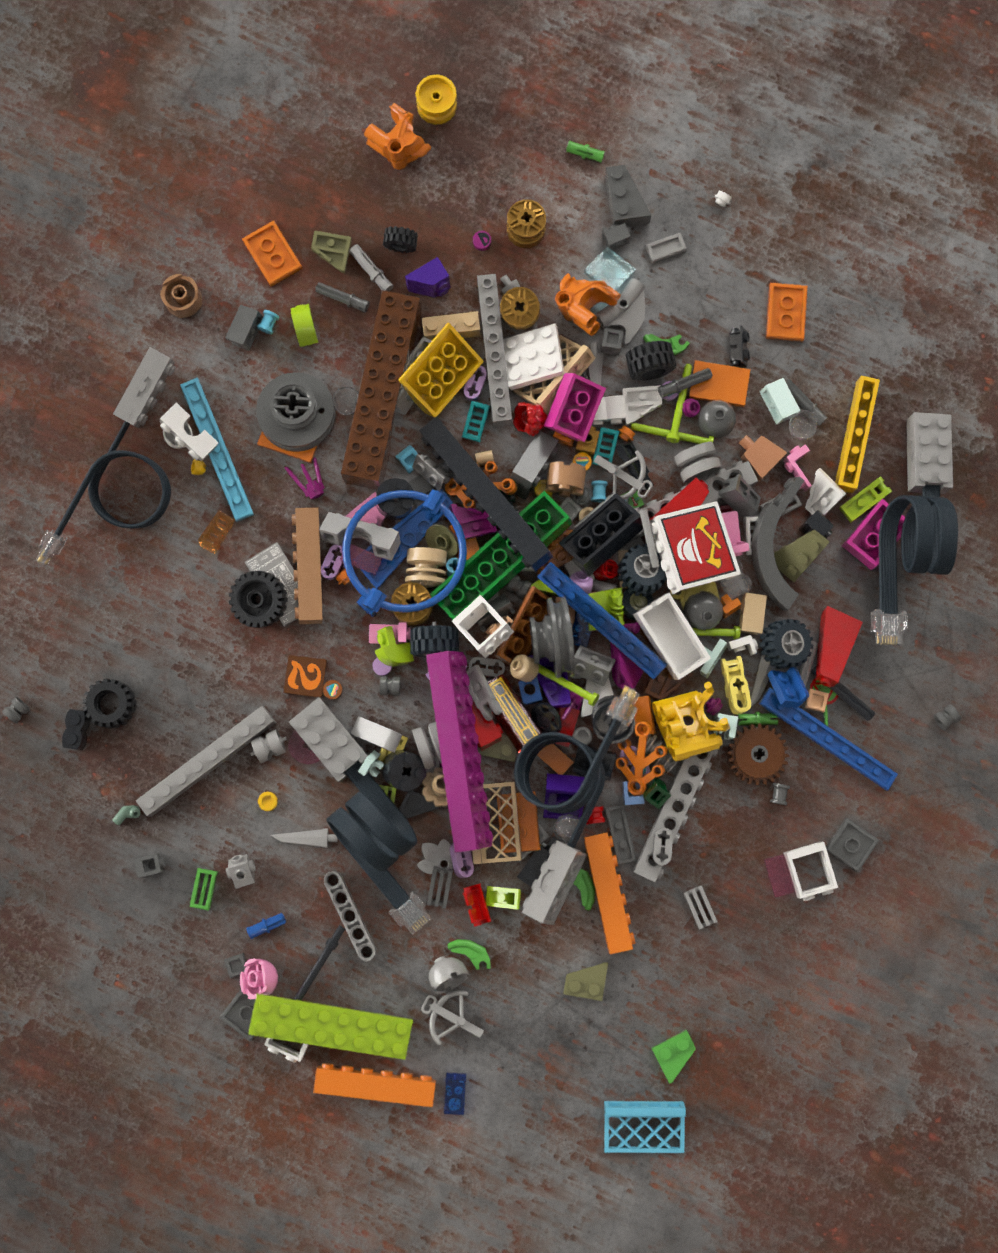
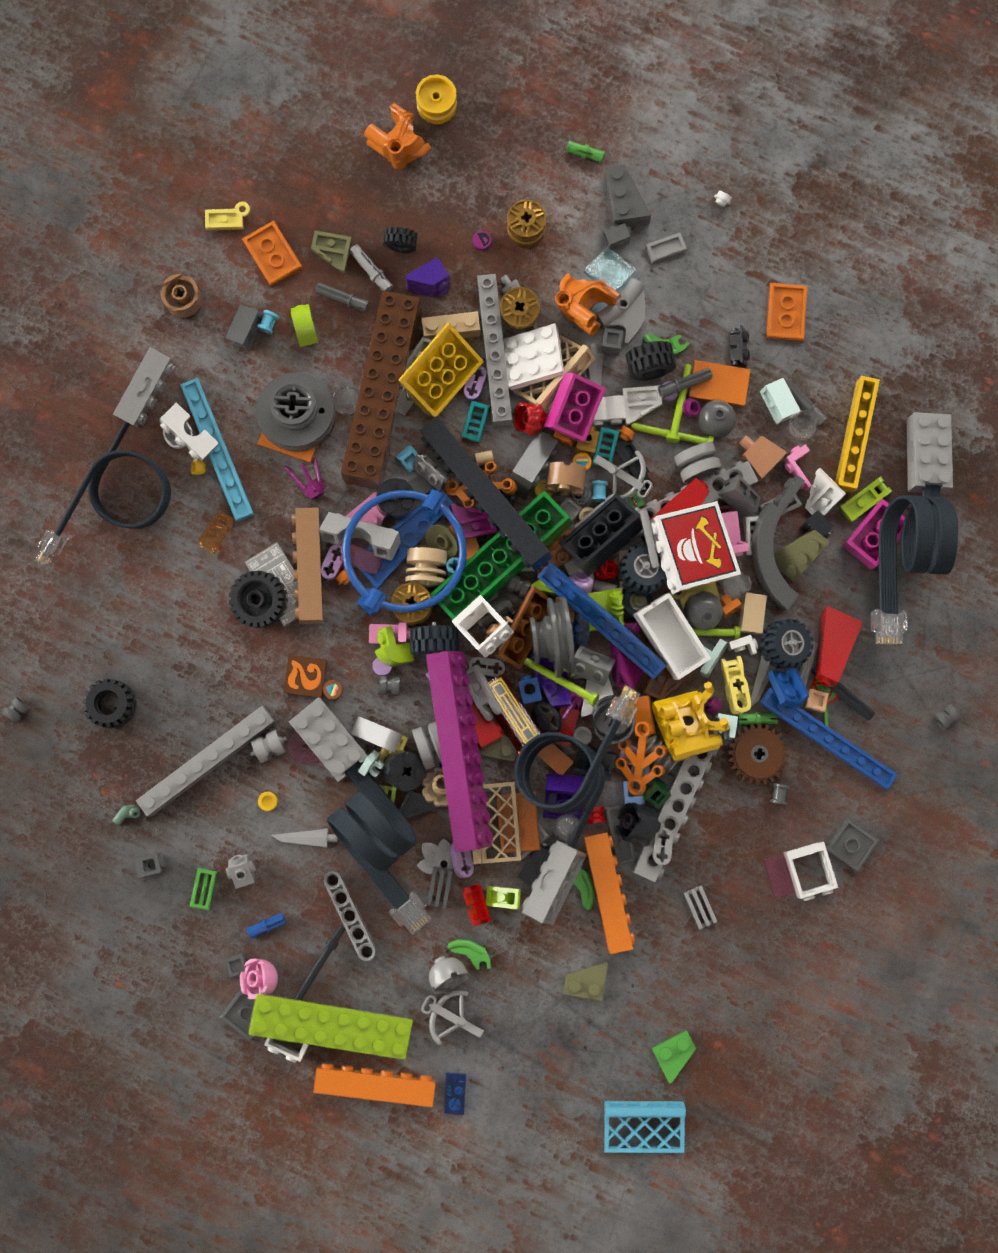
(75, 732): black brick -> none
(226, 218): none -> light yellow hinge
(524, 668): tan head -> none
(637, 824): none -> black brick

